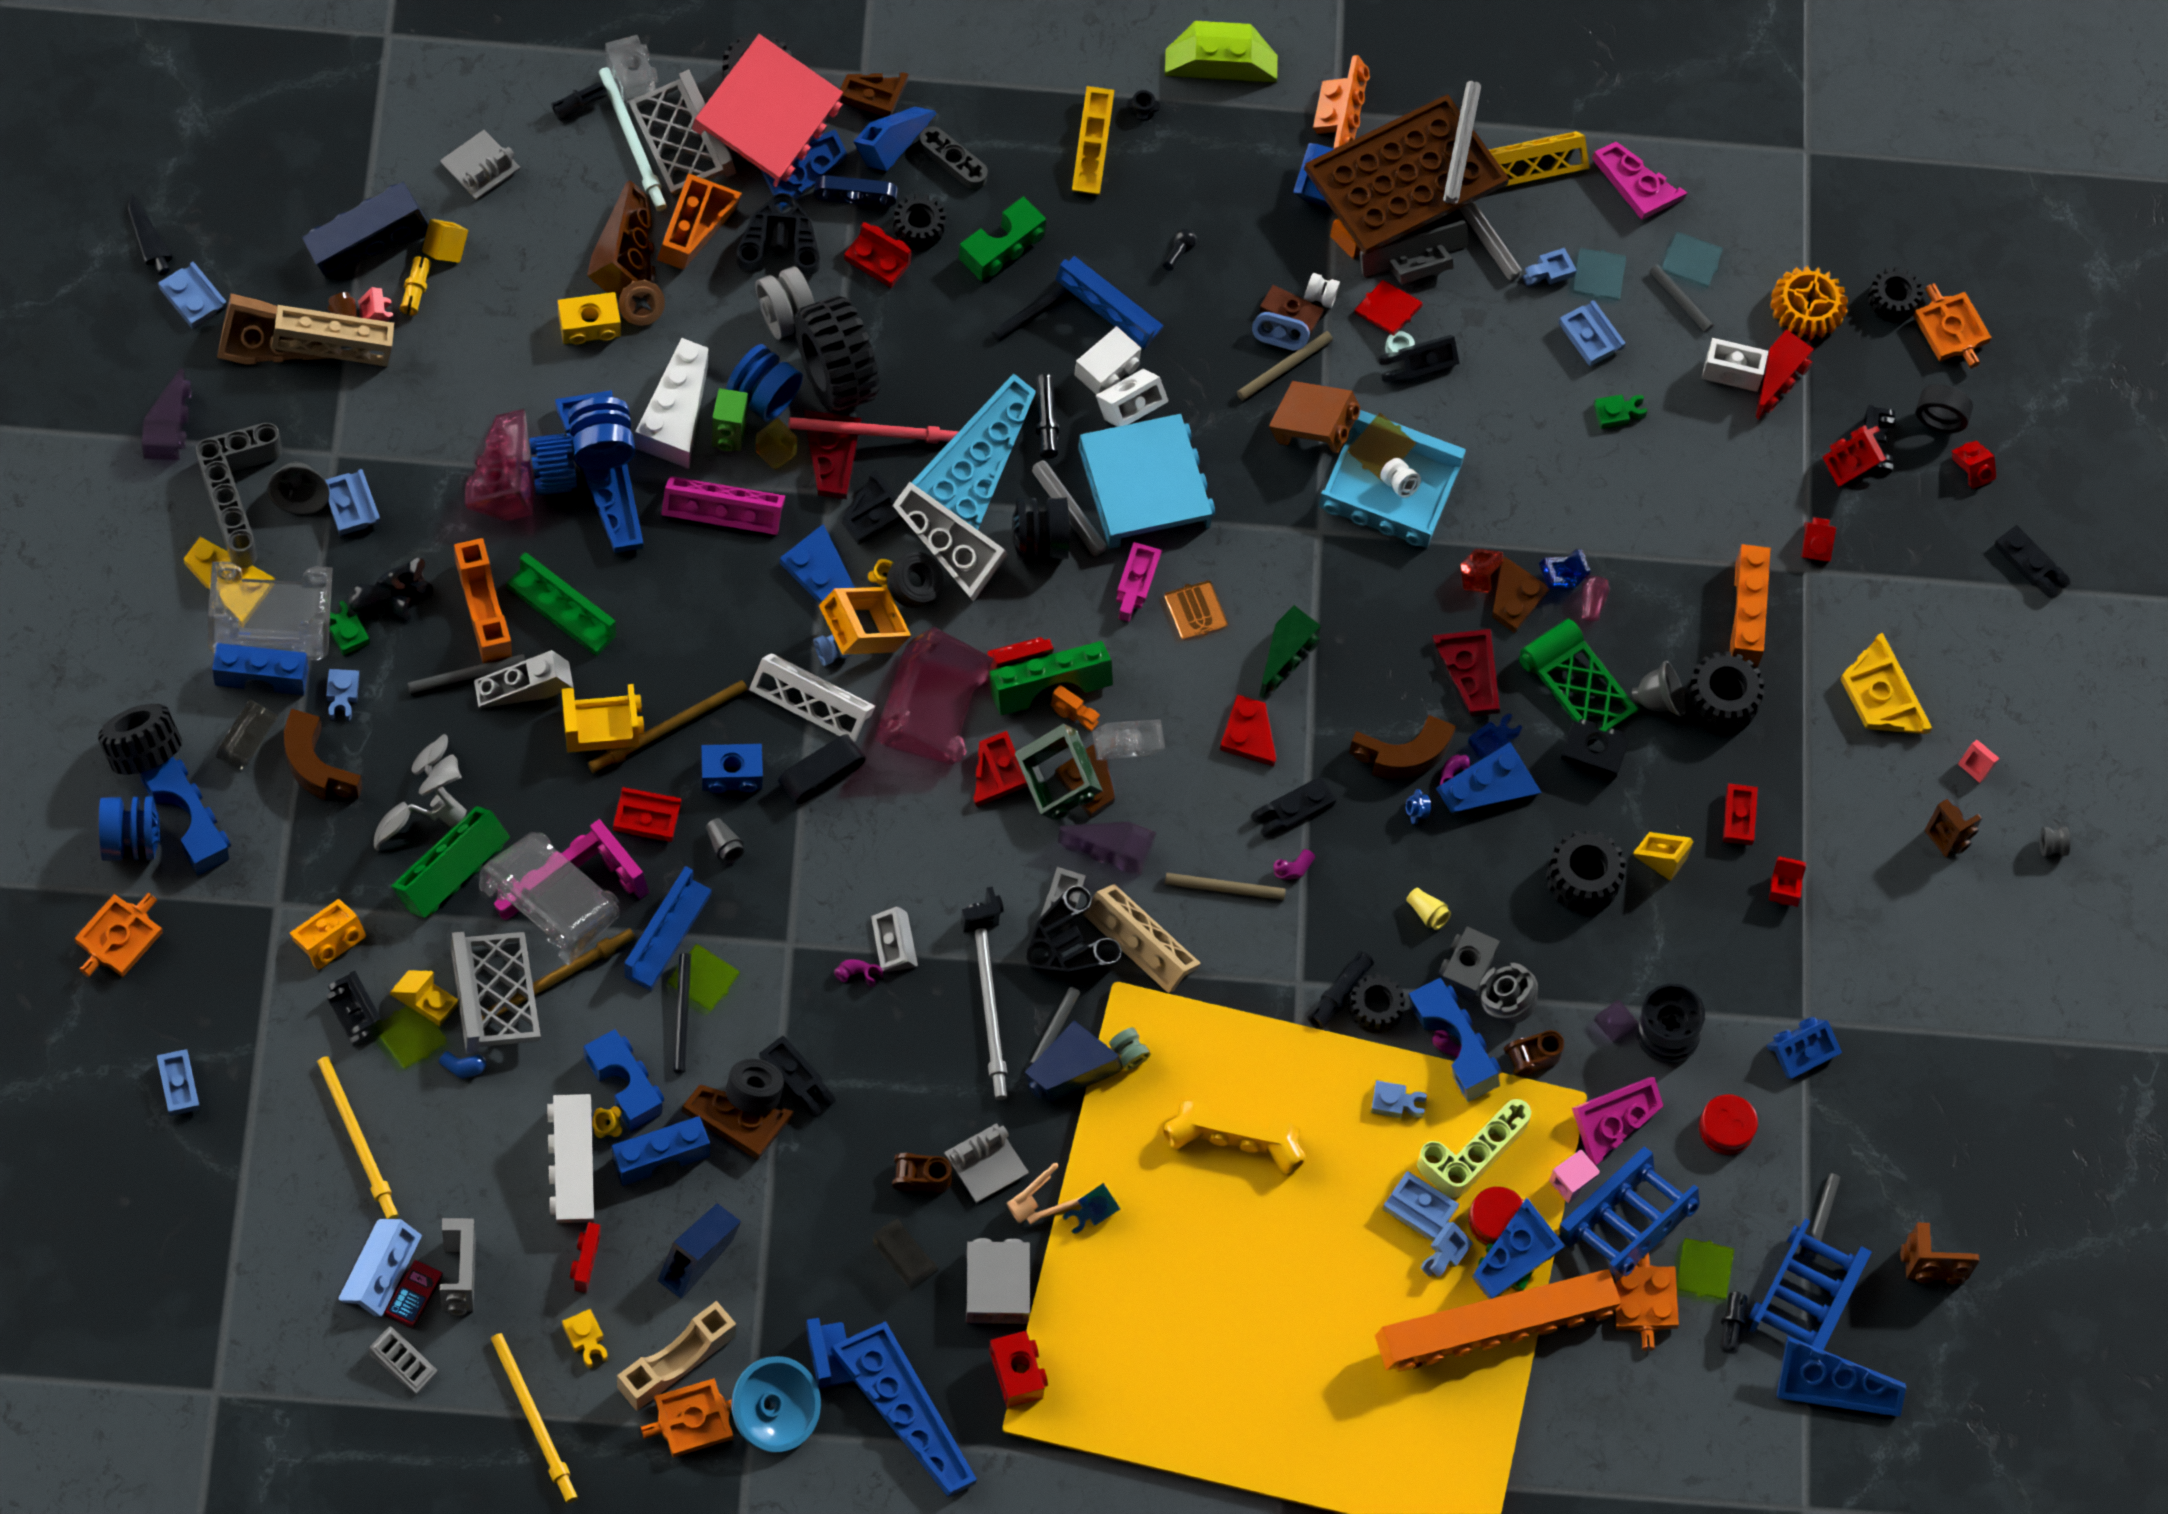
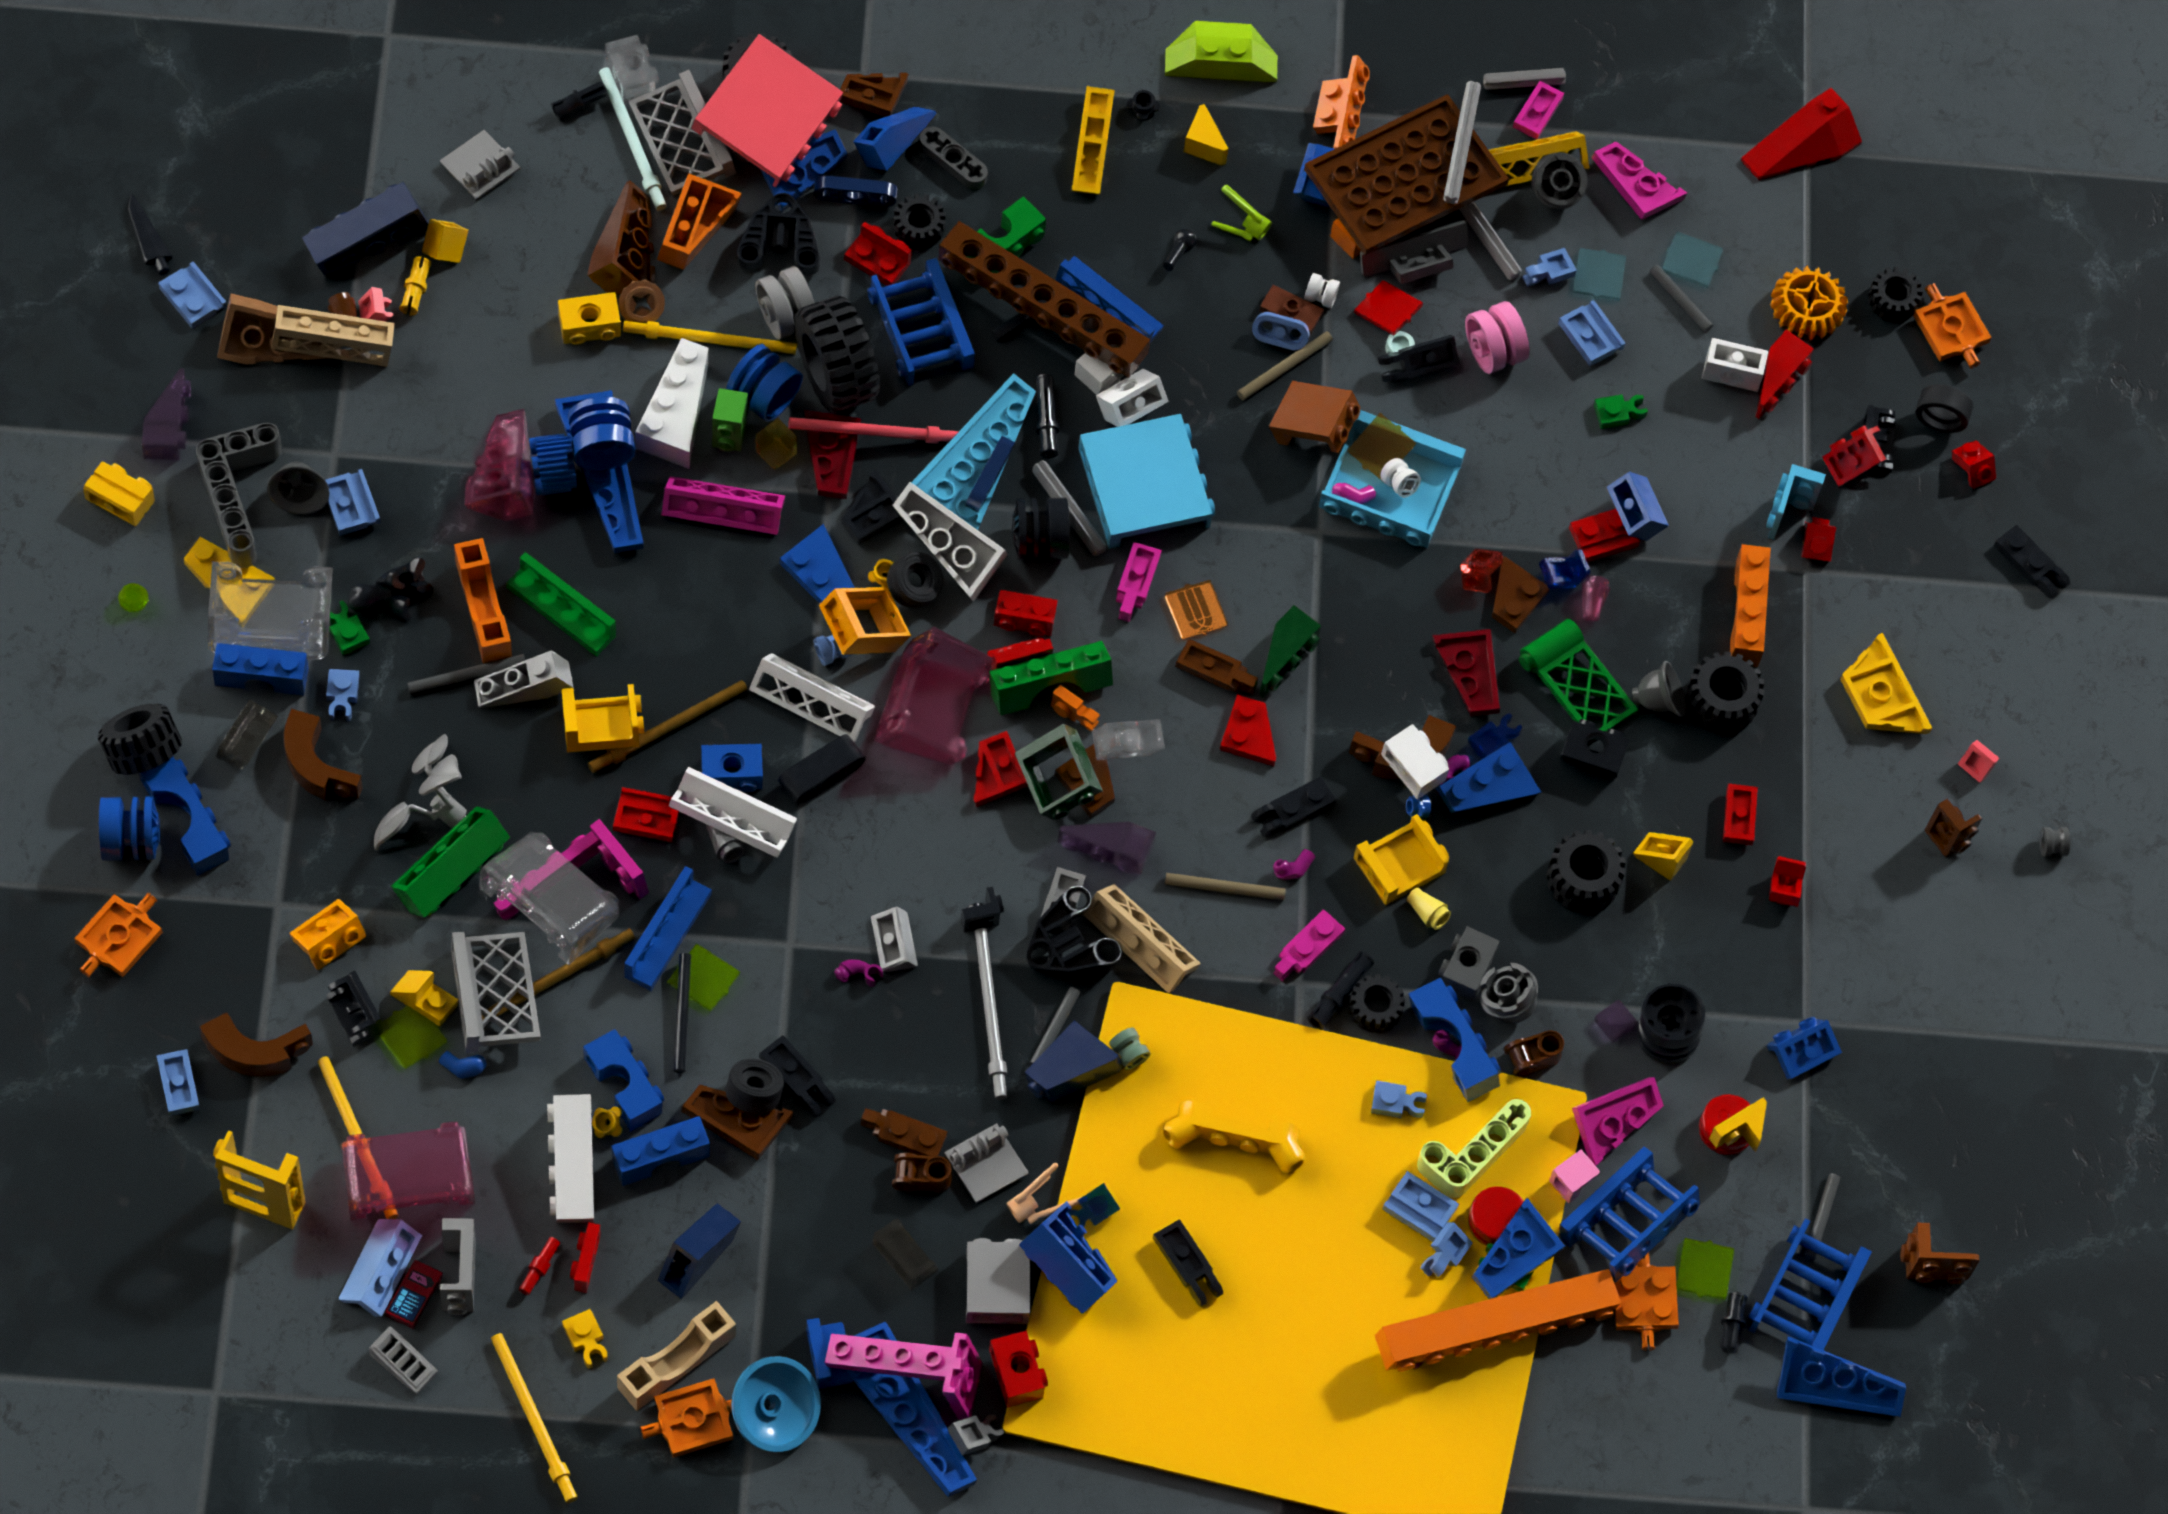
(119, 493): none -> yellow brick
(133, 597): none -> clear neon green plate
(253, 1056): none -> reddish brown arch
(281, 1191): none -> yellow window
(407, 1170): none -> clear pink windscreen
(539, 1266): none -> red bar
(654, 330): none -> yellow bar
(733, 811): none -> white fence
(904, 1132): none -> reddish brown hinge
(942, 303): none -> blue fence
(955, 1365): none -> dark pink bracket
(972, 1435): none -> dark grey plate
(990, 474): none -> dark blue beam
(1025, 613): none -> red bracket
(1037, 286): none -> reddish brown brick
(1068, 1259): none -> blue wedge
(1187, 1260): none -> black hinge
(1205, 139): none -> yellow slope
(1215, 668): none -> reddish brown hinge
(1255, 223): none -> lime plant
(1309, 945): none -> dark pink hinge
(1351, 493): none -> dark pink arm
(1402, 860): none -> yellow panel
(1415, 761): none -> white brick
(1497, 337): none -> bright pink wheel
(1522, 79): none -> light grey axle
(1538, 110): none -> dark pink plate
(1559, 180): none -> dark grey cone
(1602, 535): none -> red plate
(1637, 506): none -> blue brick
(1745, 1123): none -> yellow slope
(1797, 488): none -> medium azure bracket
(1812, 134): none -> red wedge

